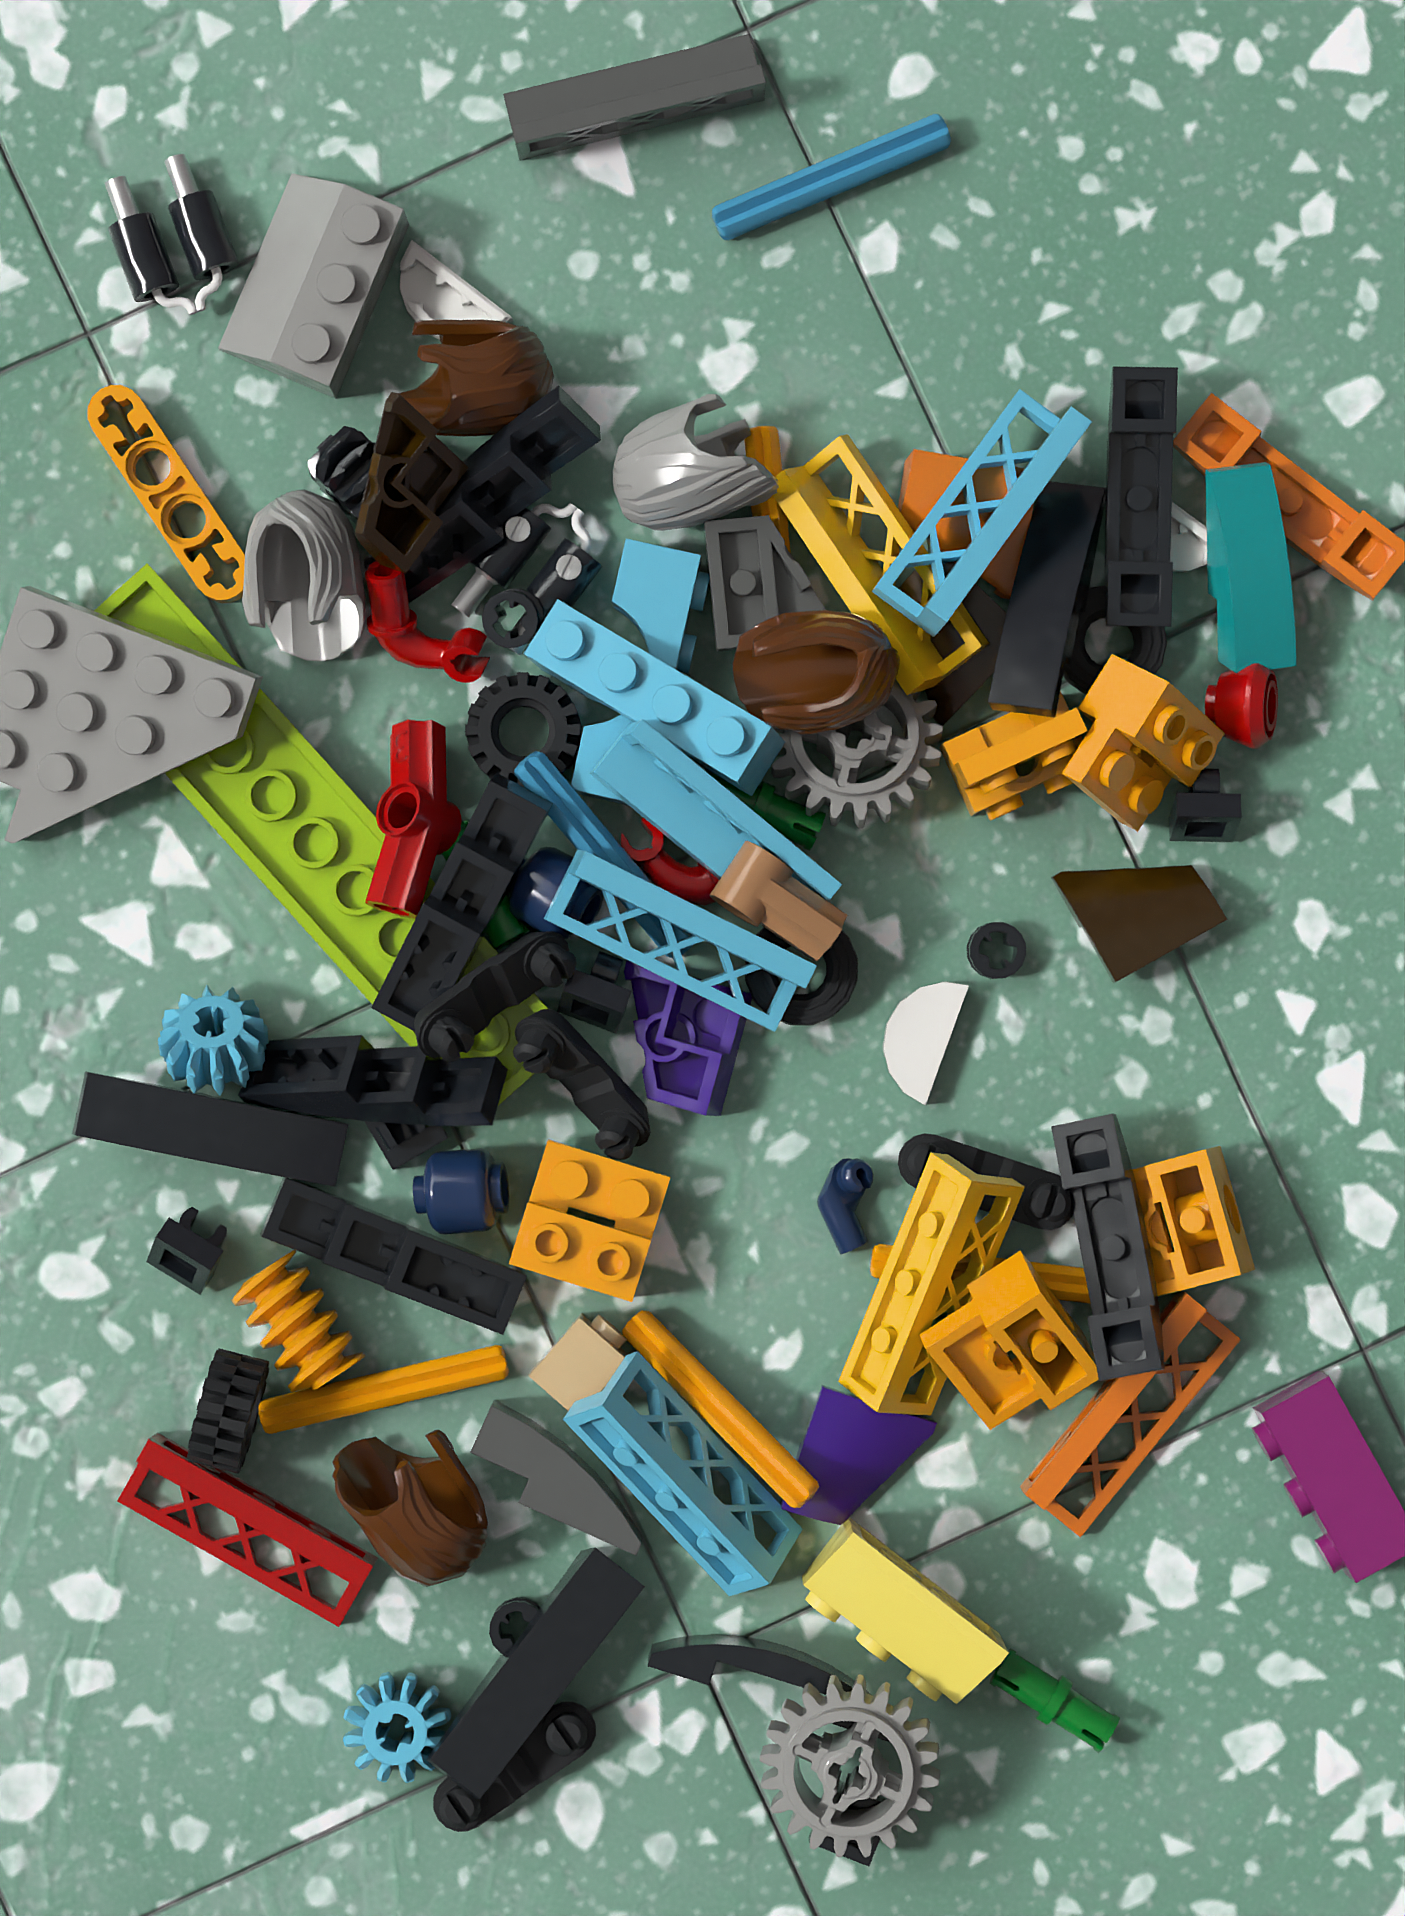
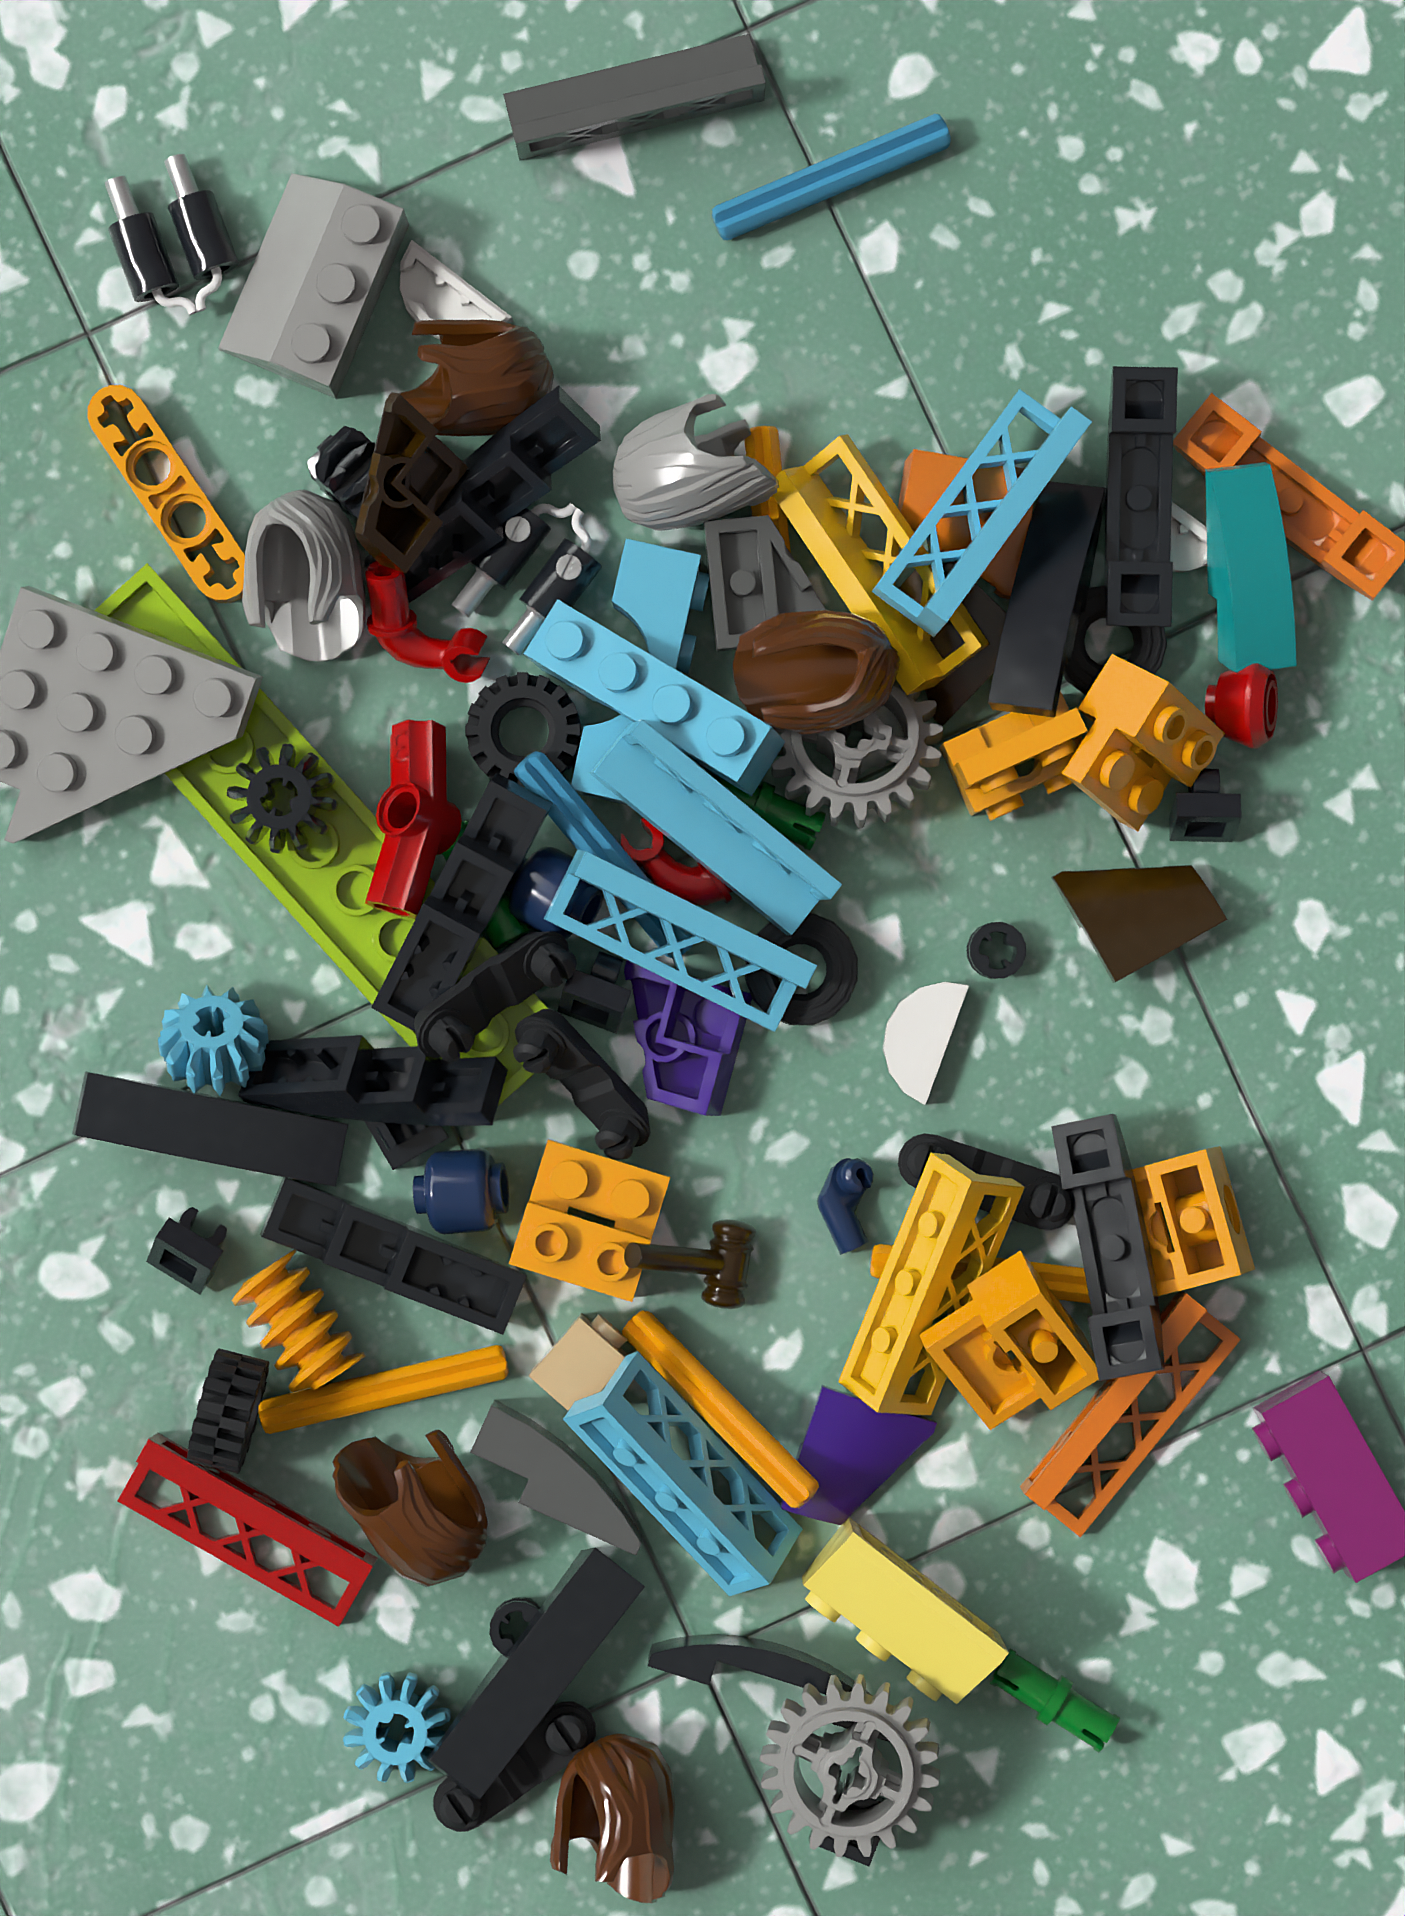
(261, 791): none -> black gear
(495, 613): black bush -> none
(624, 1805): none -> reddish brown hair
(723, 1264): none -> dark brown piece
(765, 893): medium nougat piece -> none

